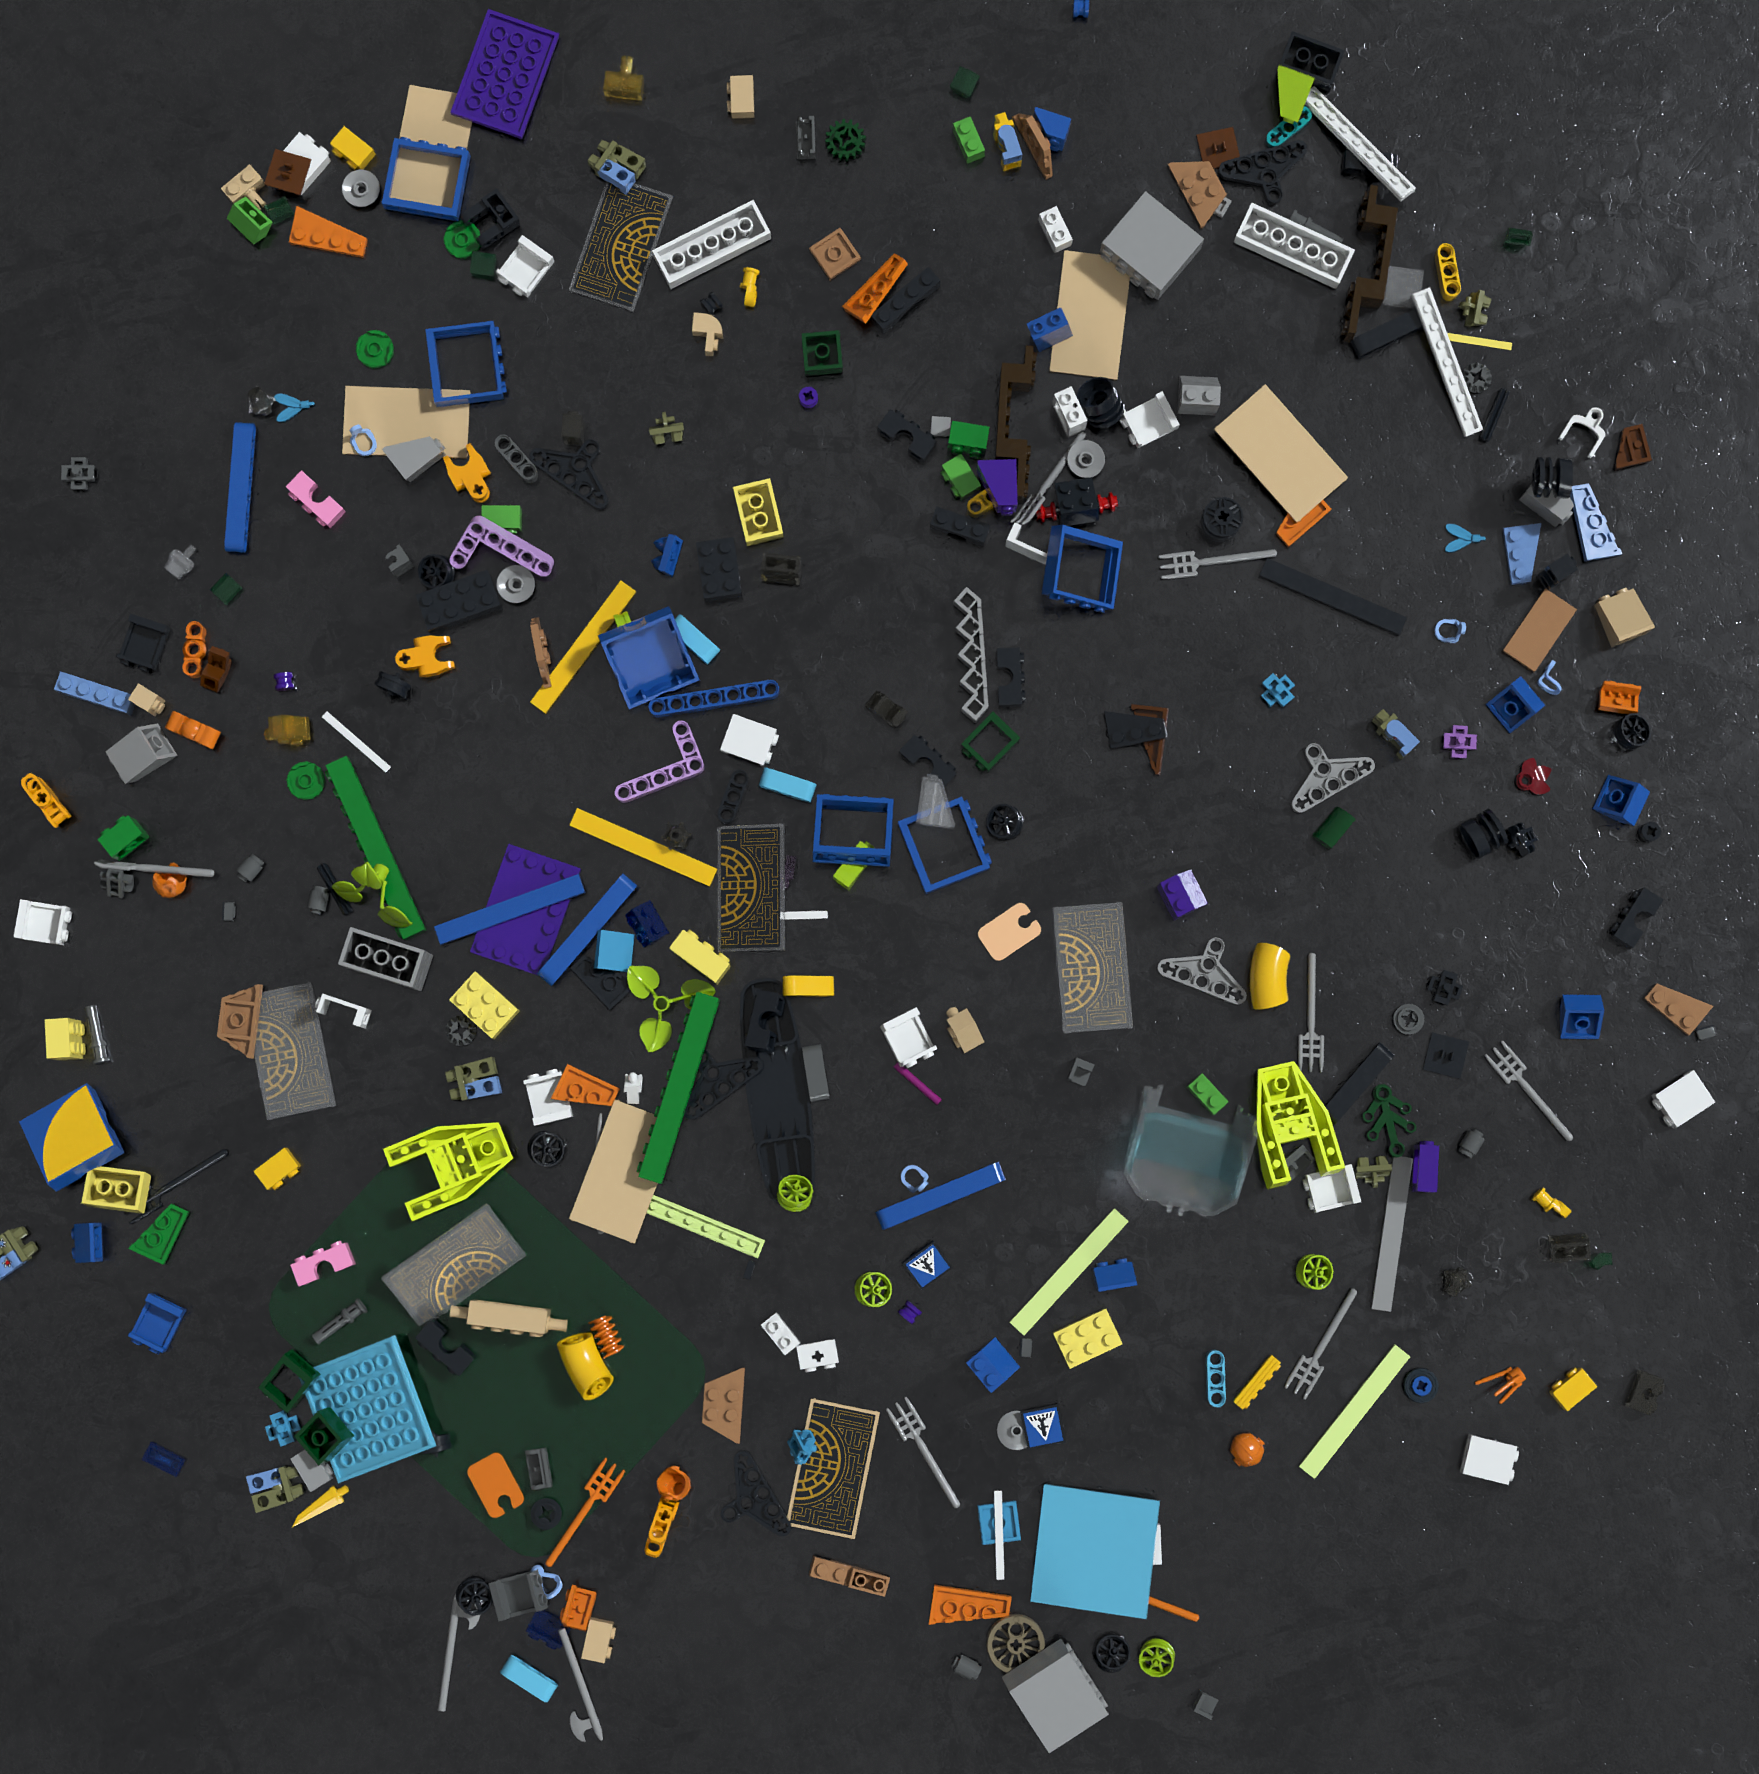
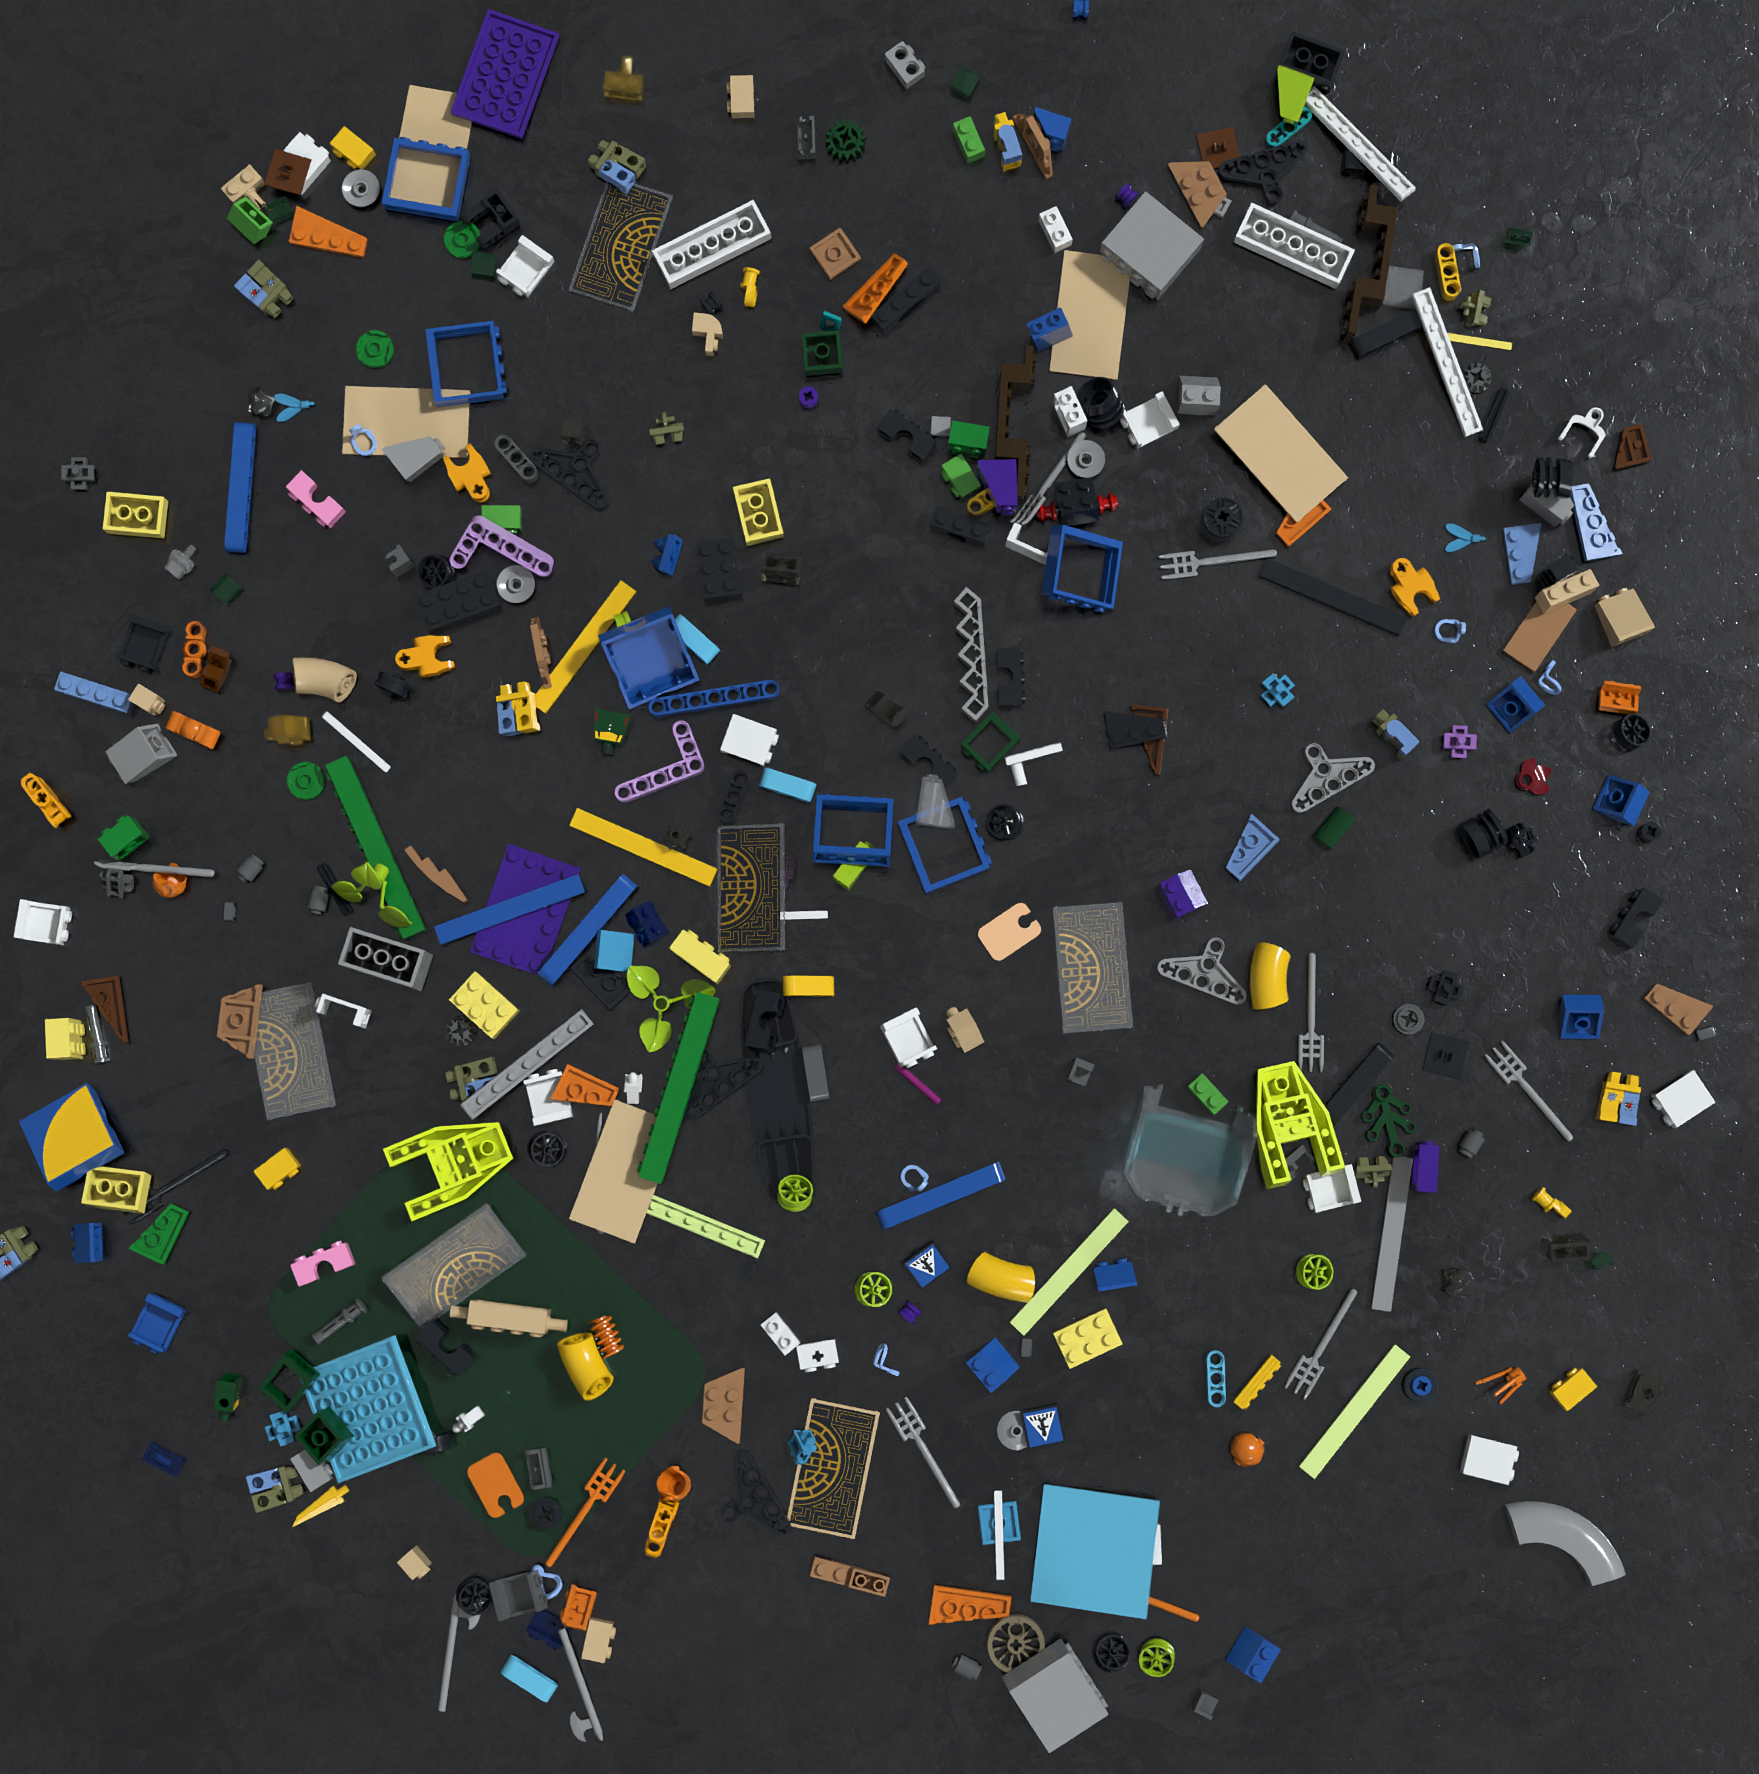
(108, 997): none -> reddish brown wing
(135, 515): none -> light yellow brick
(227, 1394): none -> dark green torso
(269, 294): none -> olive hips
(322, 678): none -> tan brick
(415, 1563): none -> tan brick
(442, 878): none -> medium nougat slope
(466, 1420): none -> white piece
(516, 710): none -> yellow hips
(526, 1064): none -> light grey tile
(610, 729): none -> dark green torso
(830, 322): none -> teal slope
(883, 1346): none -> light blue piece
(900, 67): none -> light grey brick
(1002, 1278): none -> yellow brick
(1016, 760): none -> white piece
(1126, 195): none -> dark purple wheel
(1251, 848): none -> medium blue wing
(1253, 1654): none -> blue slope
(1409, 583): none -> light orange piece
(1458, 247): none -> light blue piece
(1567, 591): none -> tan brick
(1569, 1531): none -> light grey brick
(1619, 1101): none -> yellow hips

